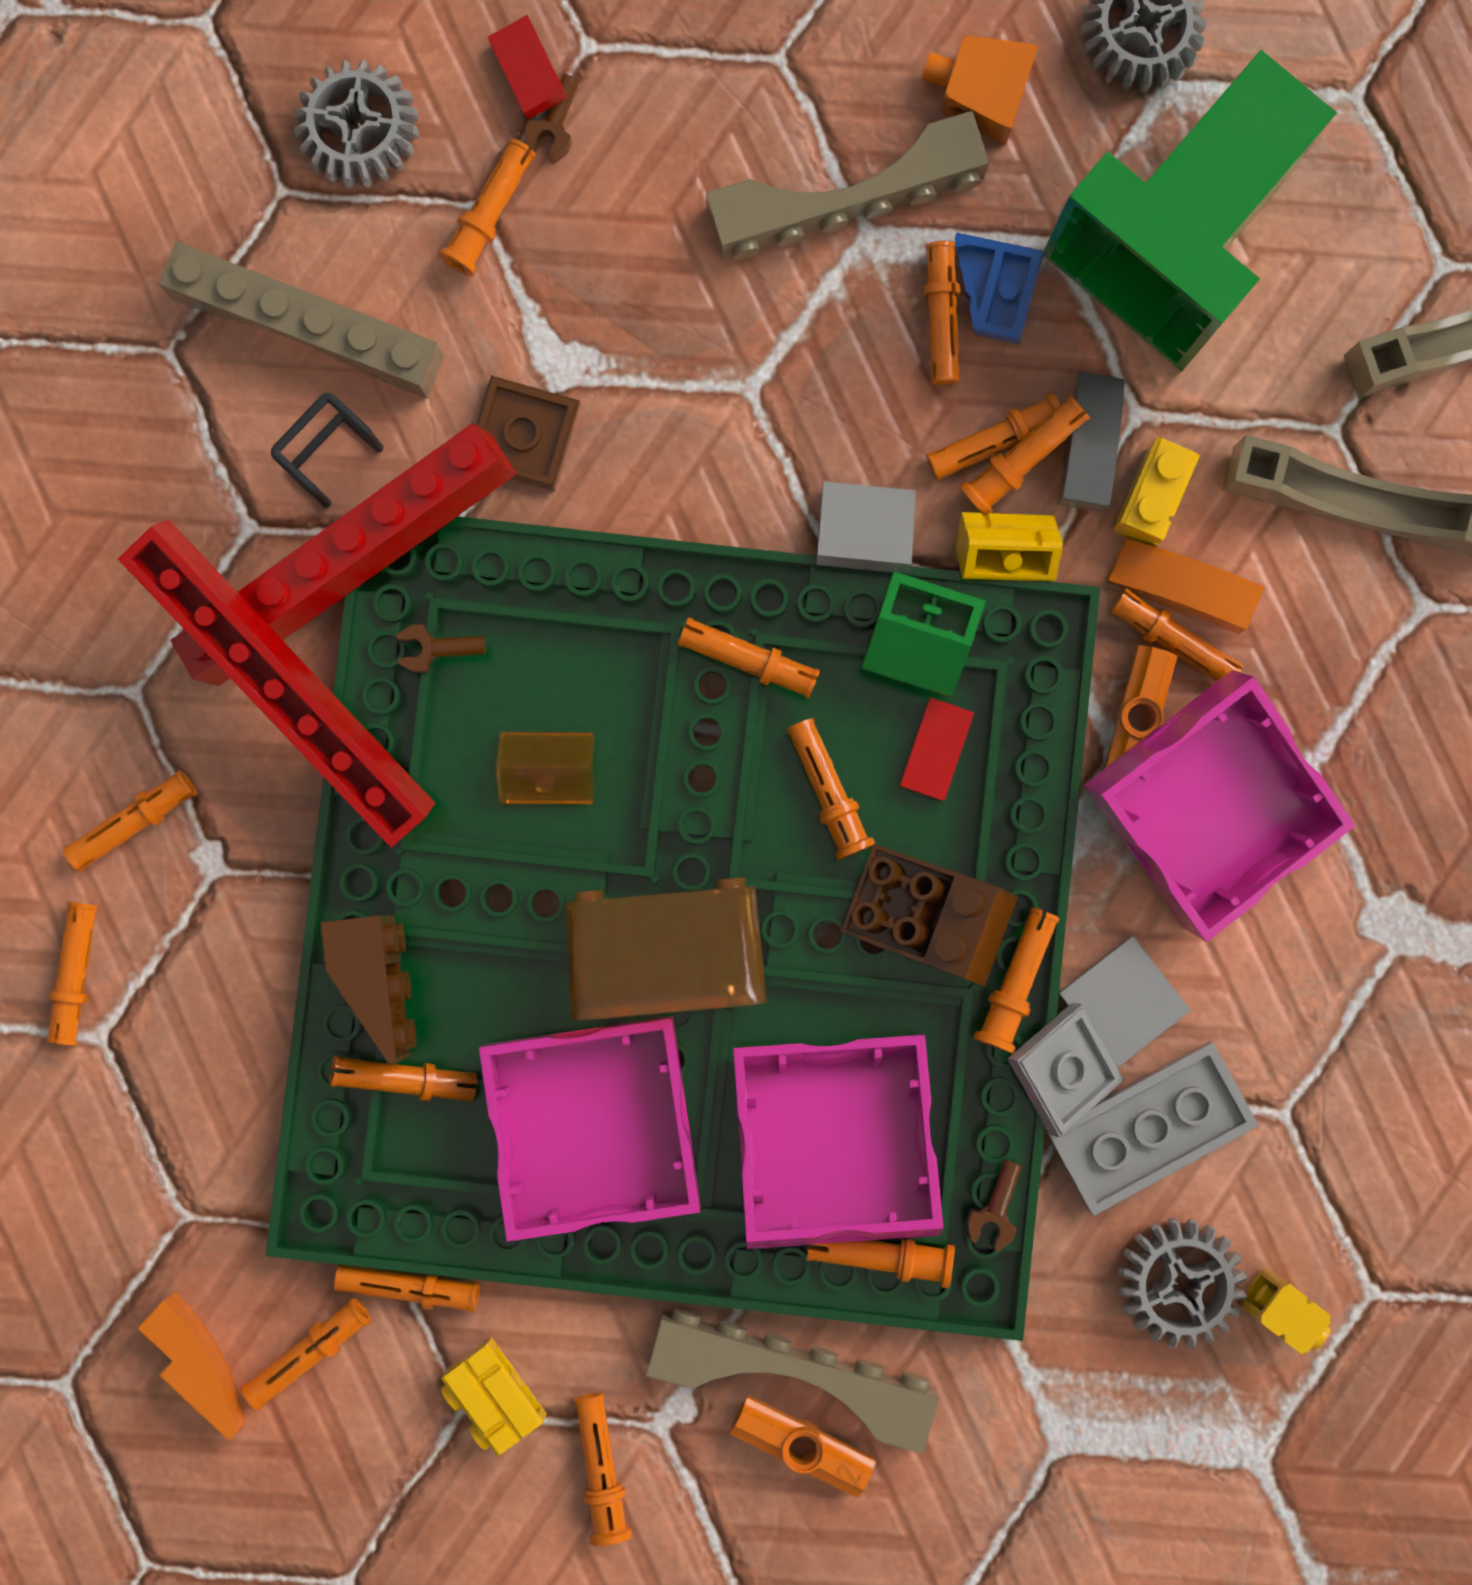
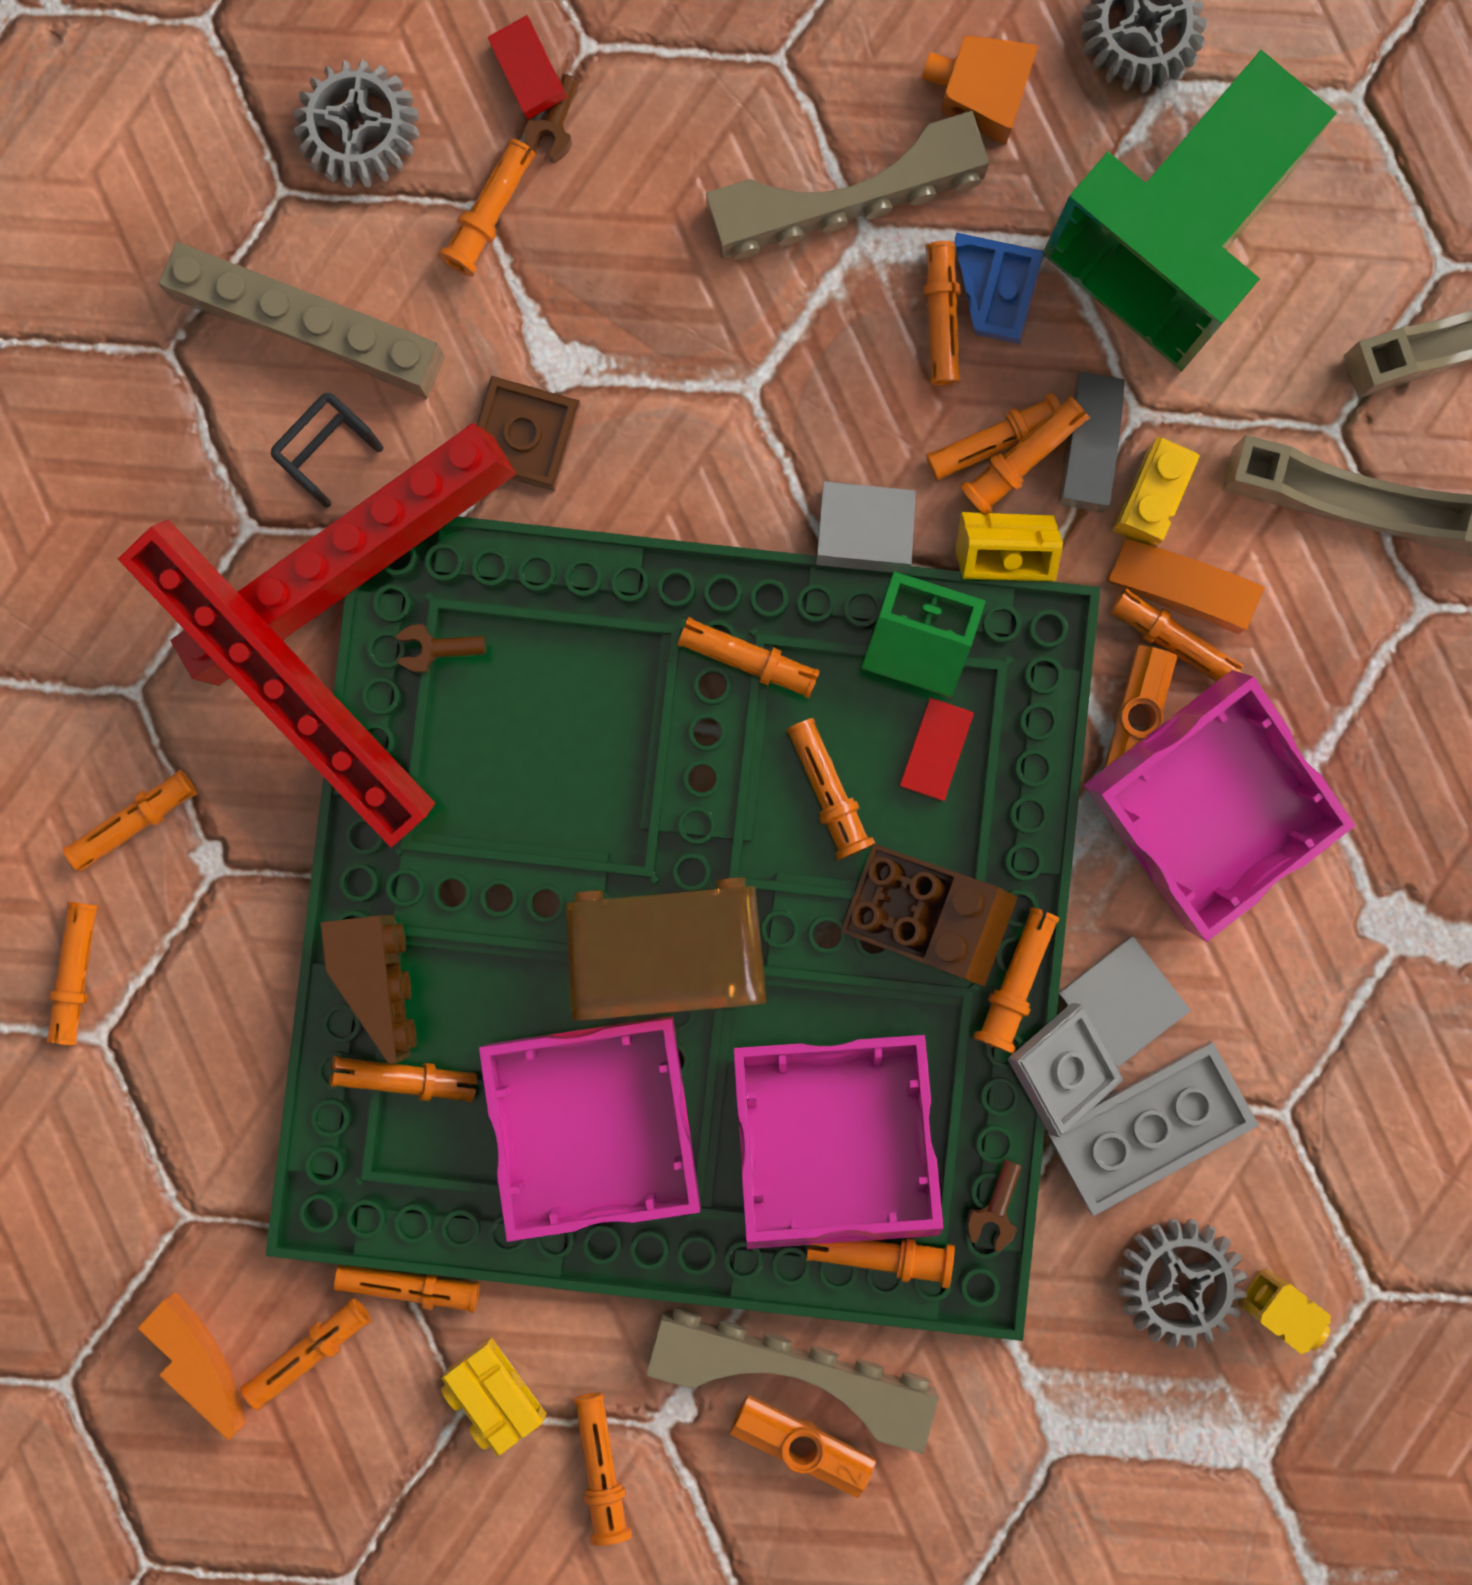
(545, 768): clear orange panel -> none

